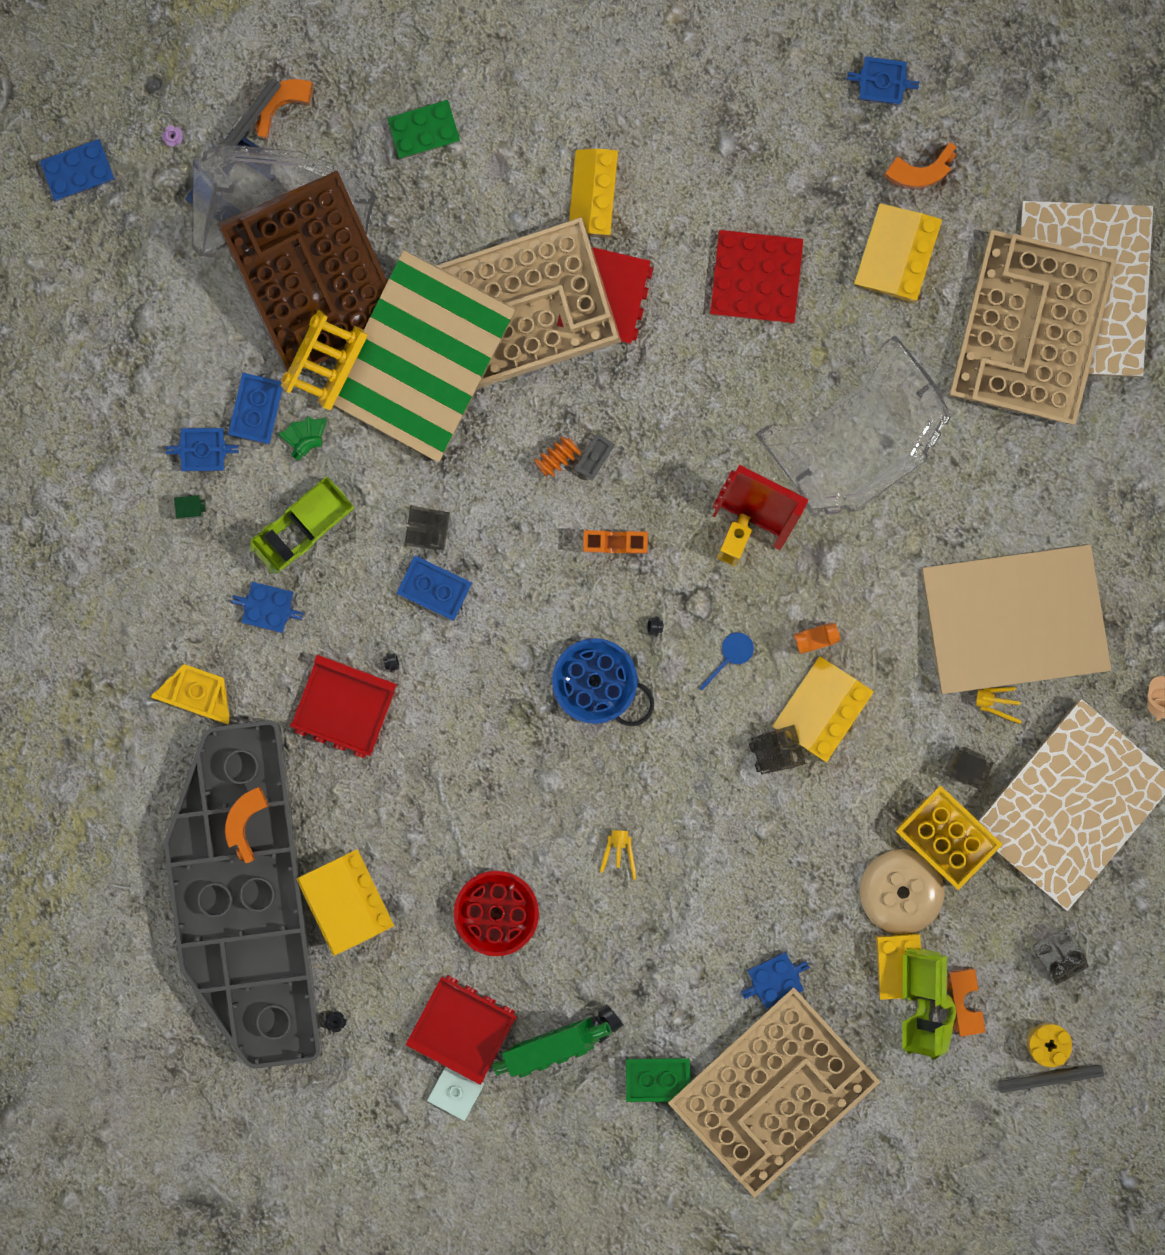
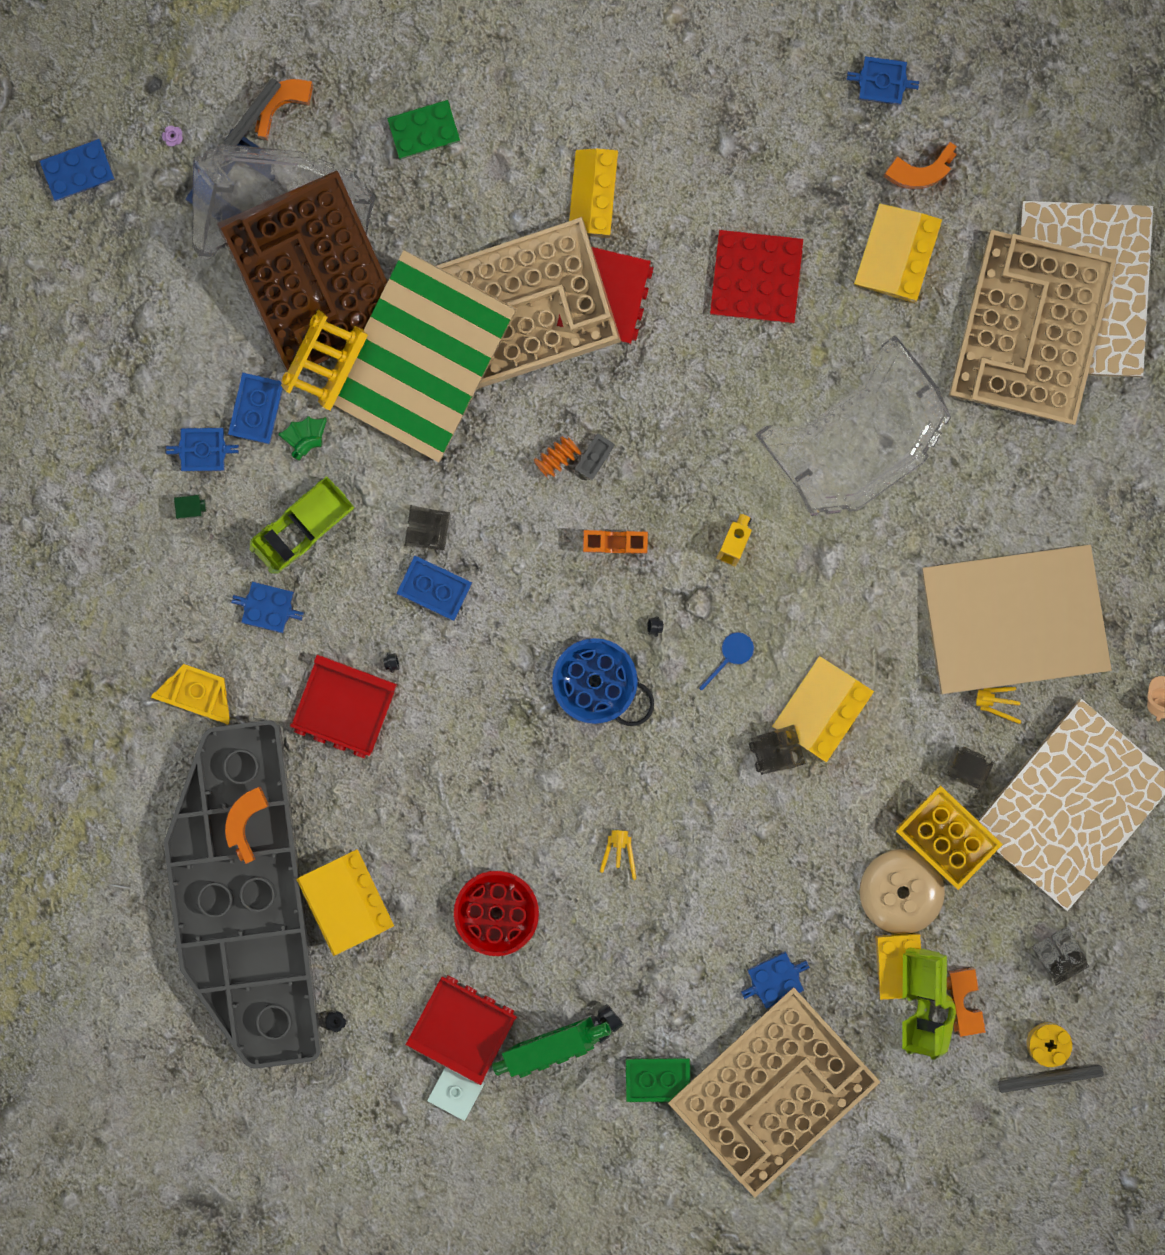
(763, 501): red panel -> none
(817, 638): orange piece -> none

